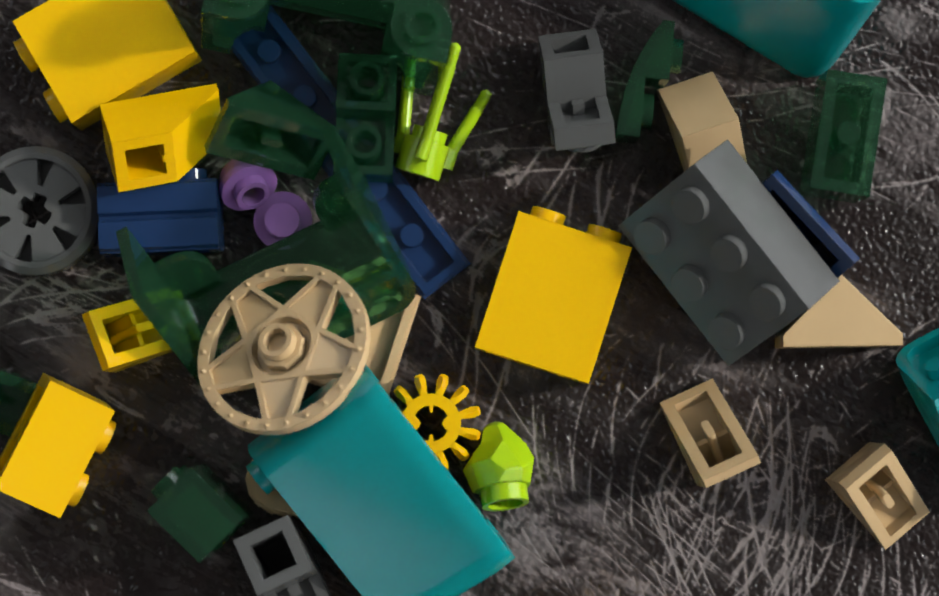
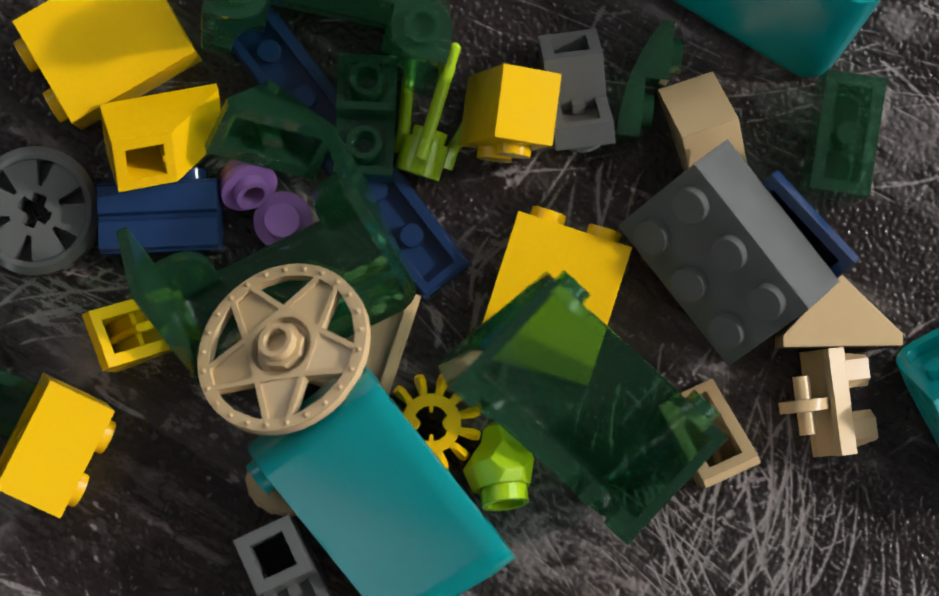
(198, 510): clear green brick -> none
(509, 112): none -> yellow brick
(584, 403): none -> clear green windscreen
(825, 402): none -> tan hips
(879, 493): tan slope -> none

